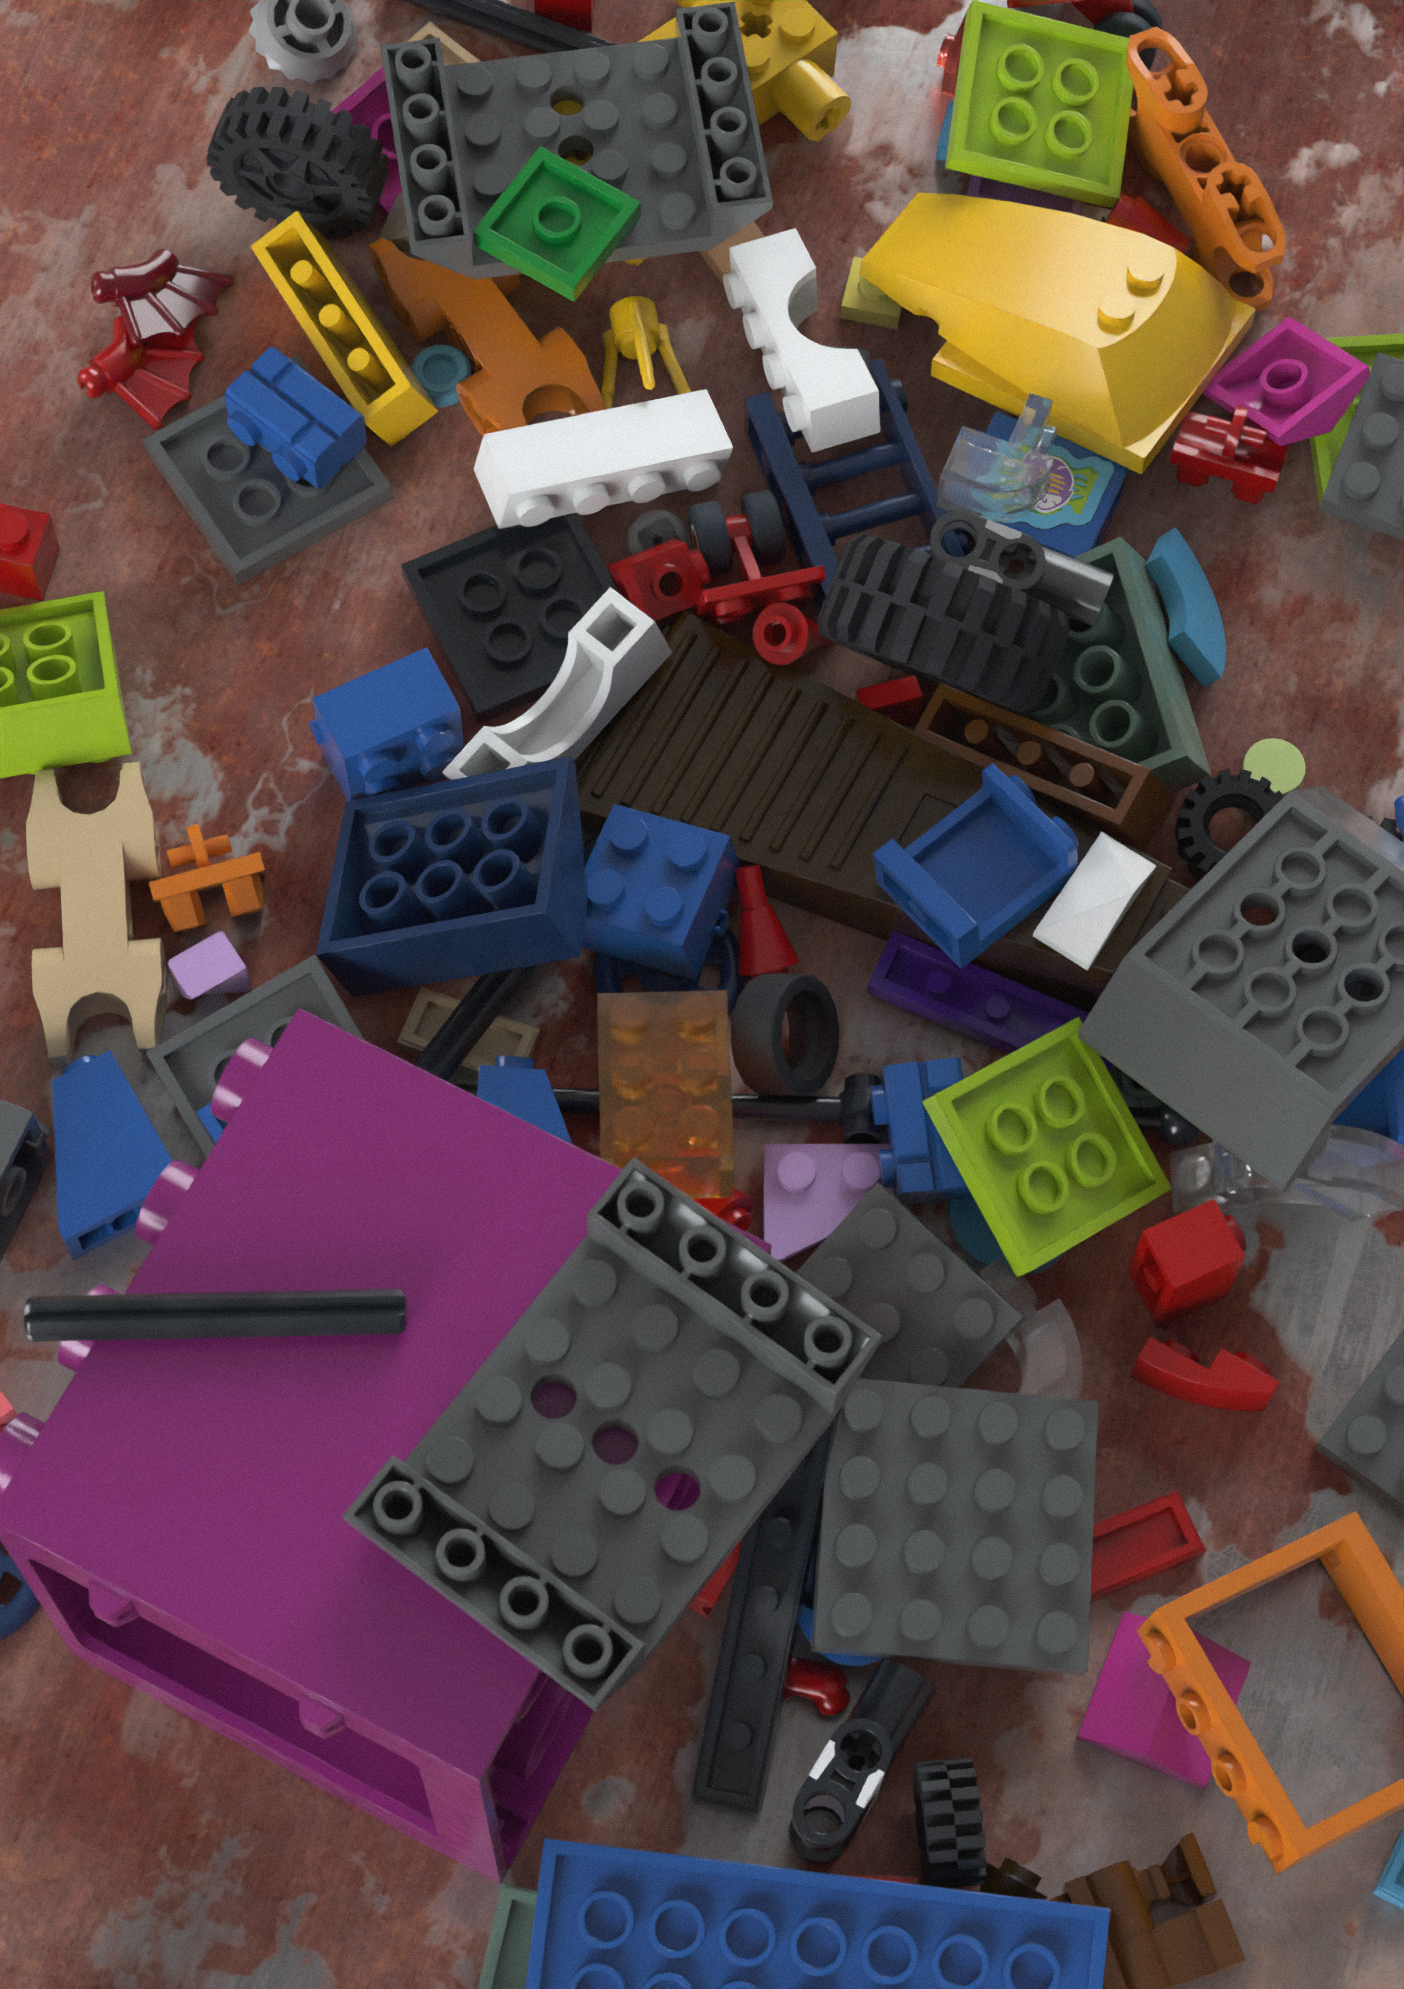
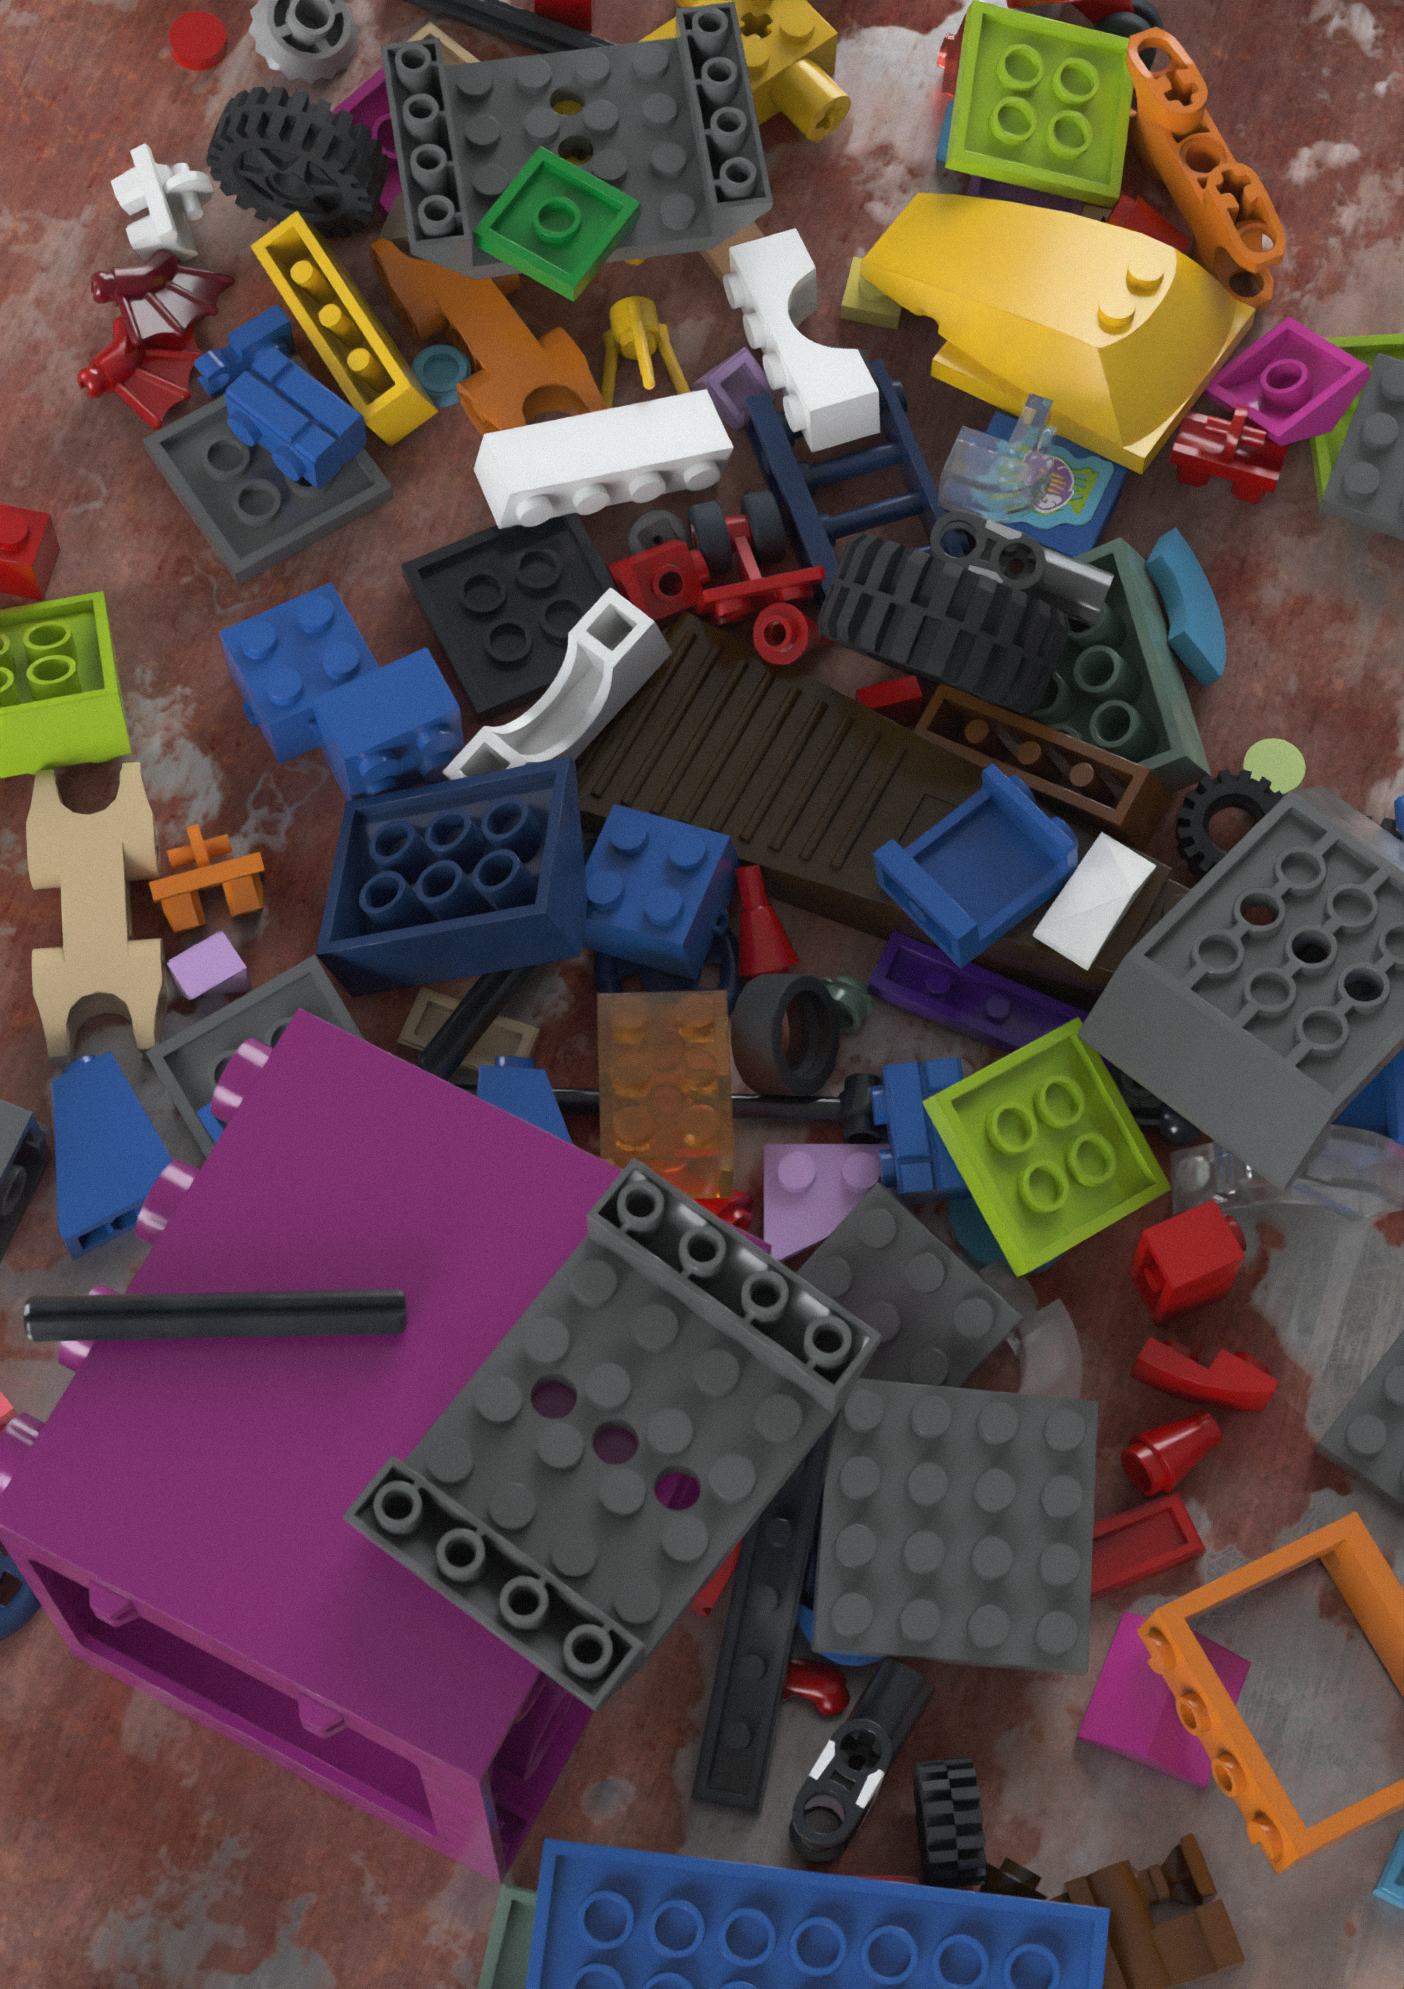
(171, 200): none -> white hips
(198, 40): none -> red tile
(245, 346): none -> blue plate
(290, 658): none -> blue brick
(732, 383): none -> lavender slope
(851, 1001): none -> sand green plate
(1166, 1454): none -> red cone

